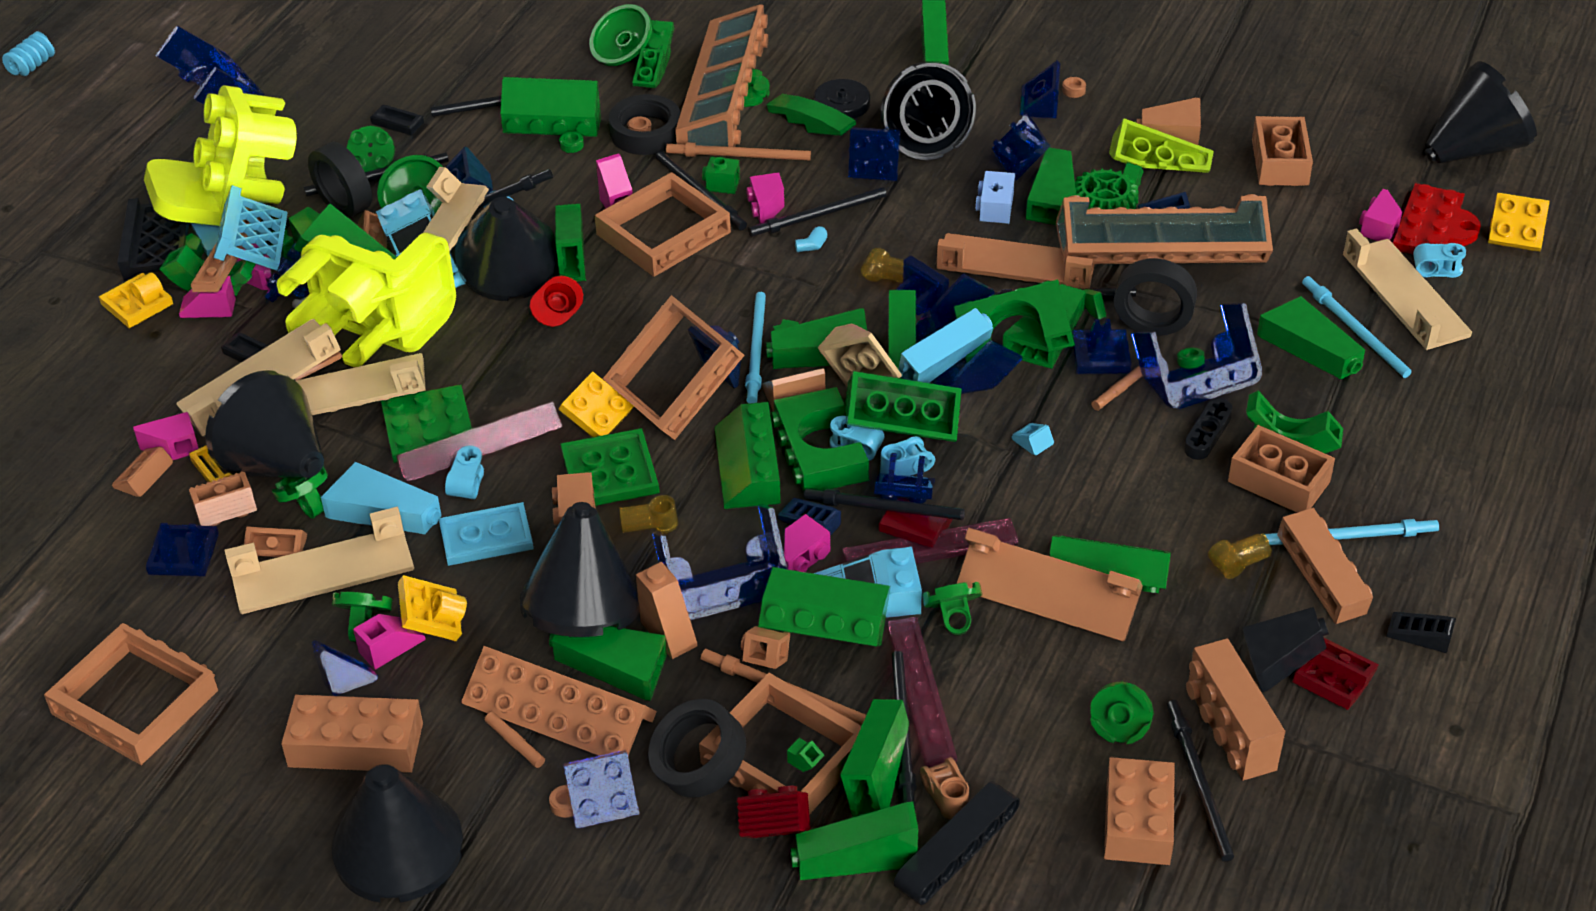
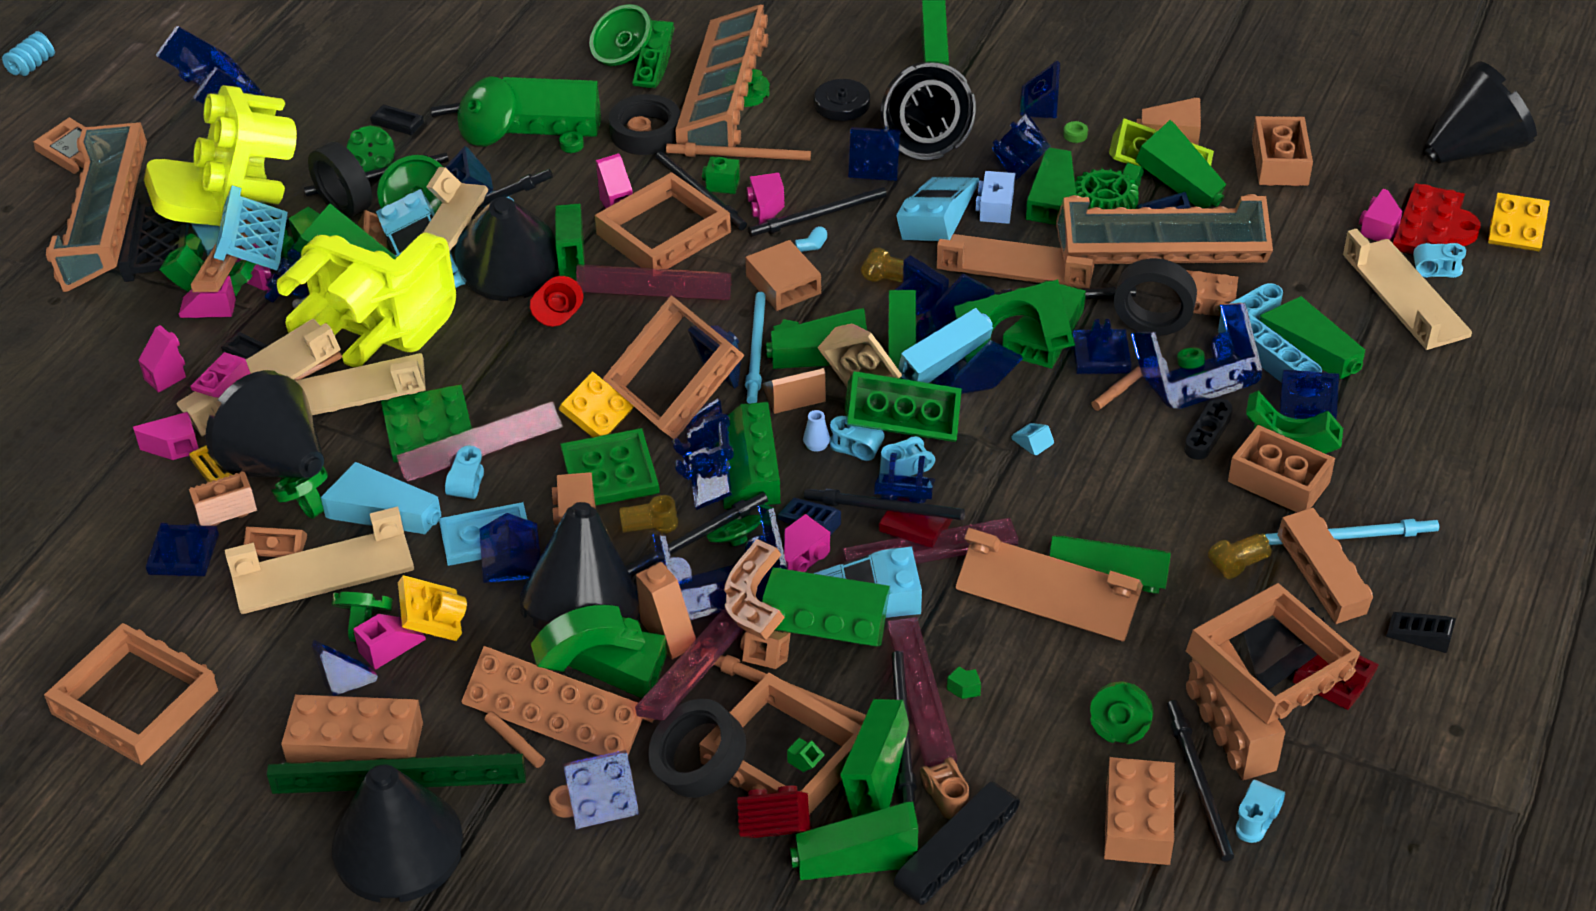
(61, 145): none -> nougat container
(101, 204): none -> window
(136, 299): yellow plate -> none
(143, 471): nougat slope -> none
(161, 360): none -> dark pink slope
(221, 375): none -> dark pink slope
(428, 772): none -> dark green plate
(486, 111): none -> green dish
(509, 548): none -> clear blue slope
(582, 629): none -> green arch
(654, 282): none -> clear pink tile
(689, 668): none -> clear pink tile
(703, 456): none -> clear blue piece
(735, 531): none -> green dish
(739, 510): none -> black bar
(742, 588): none -> nougat plate
(783, 275): none -> nougat brick
(815, 115): green slope -> none
(815, 466): green arch -> none
(816, 432): none -> light blue cone
(935, 208): none -> medium azure slope
(953, 600): green tile -> none
(964, 683): none -> green piece
(1074, 87): nougat tile -> none
(1075, 132): none -> bright green tile
(1095, 304): green tile -> none
(1181, 166): none -> green slope
(1213, 291): none -> nougat plate
(1258, 811): none -> medium azure piece
(1273, 350): none -> medium azure beam
(1298, 619): none -> nougat window
(1308, 393): none -> clear blue plate
(1324, 297): medium azure bar -> none

